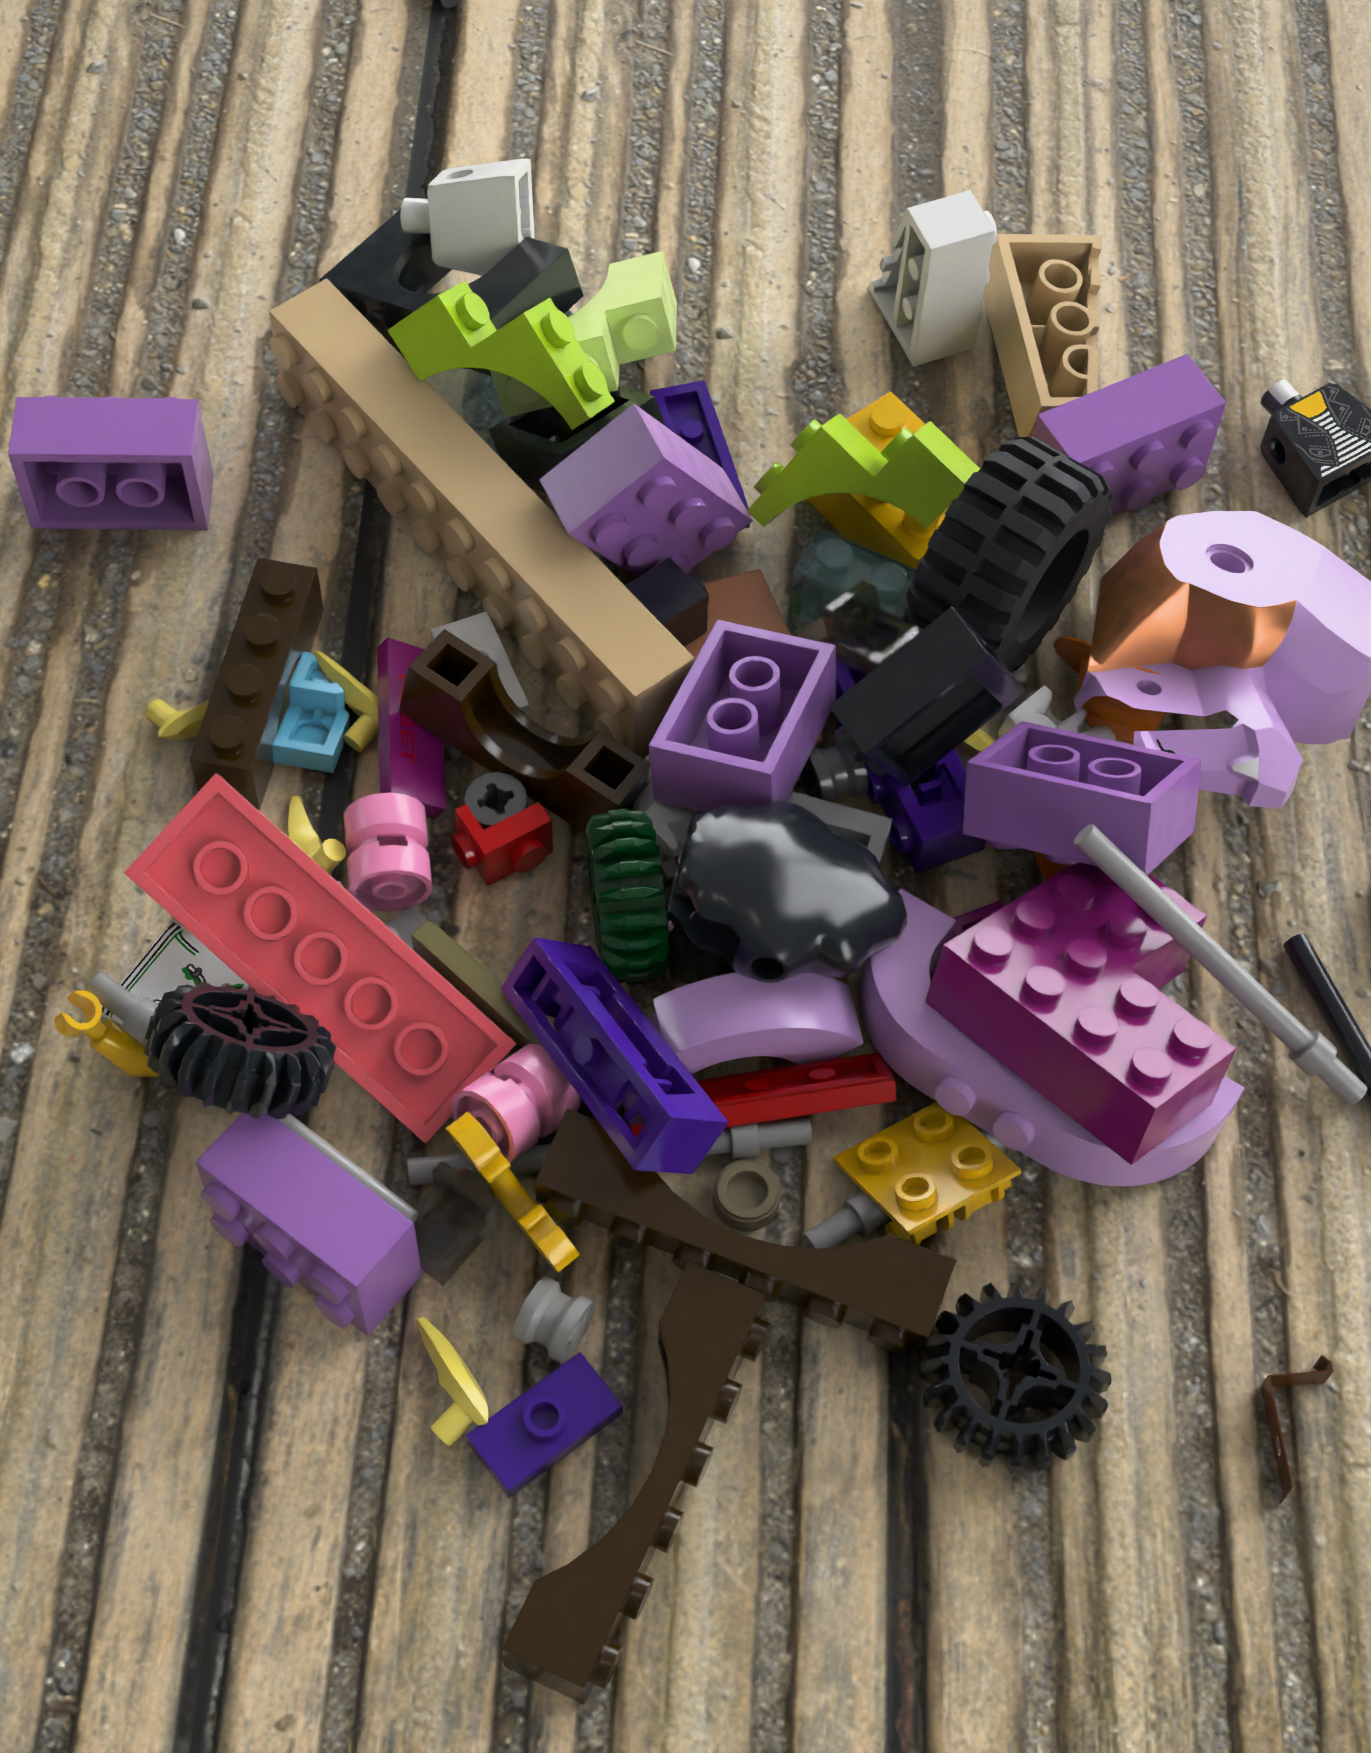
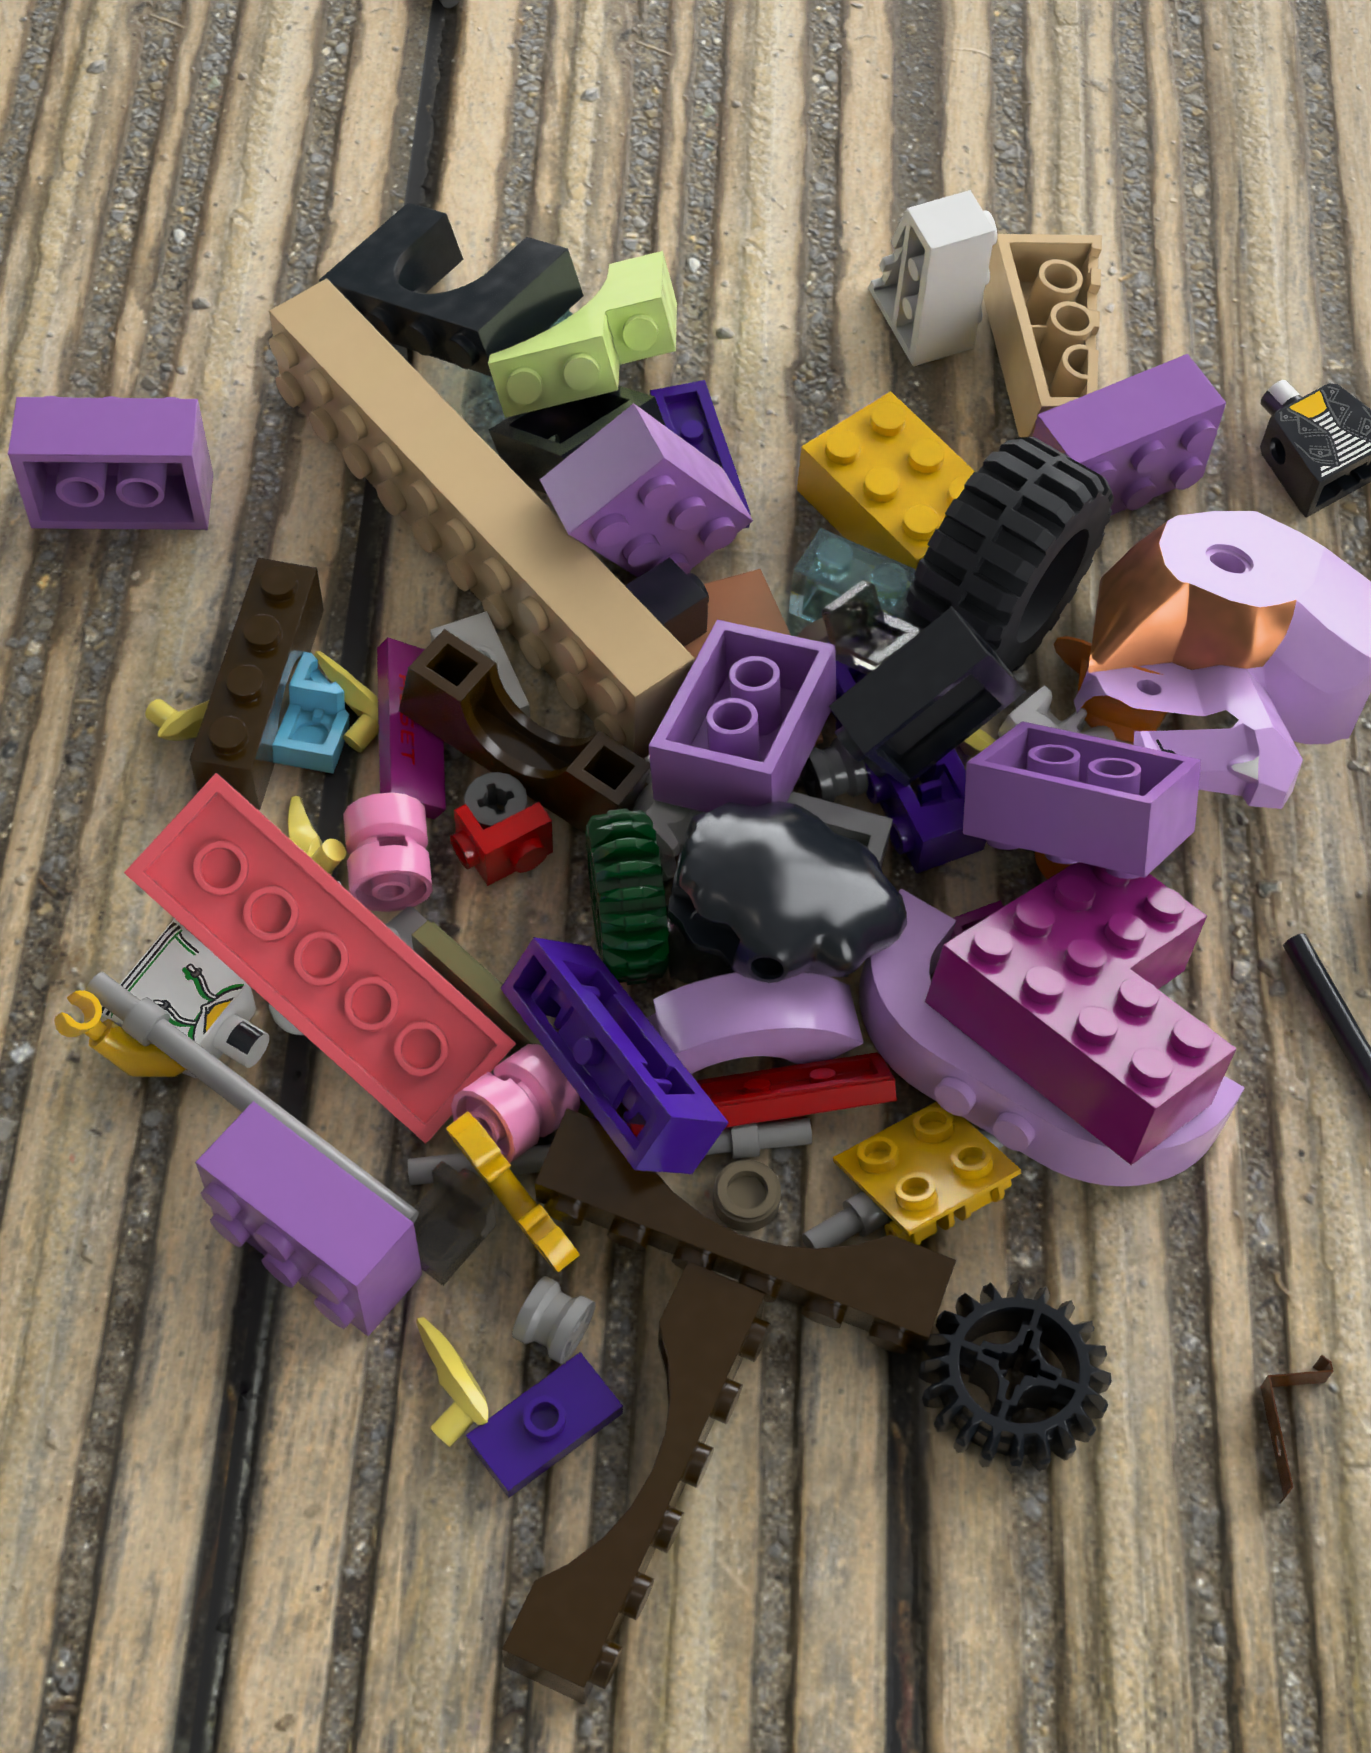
(239, 1050): black gear -> none
(474, 214): white torso -> none
(532, 348): lime arch -> none
(912, 472): lime arch -> none
(1307, 1047): light grey bar -> none

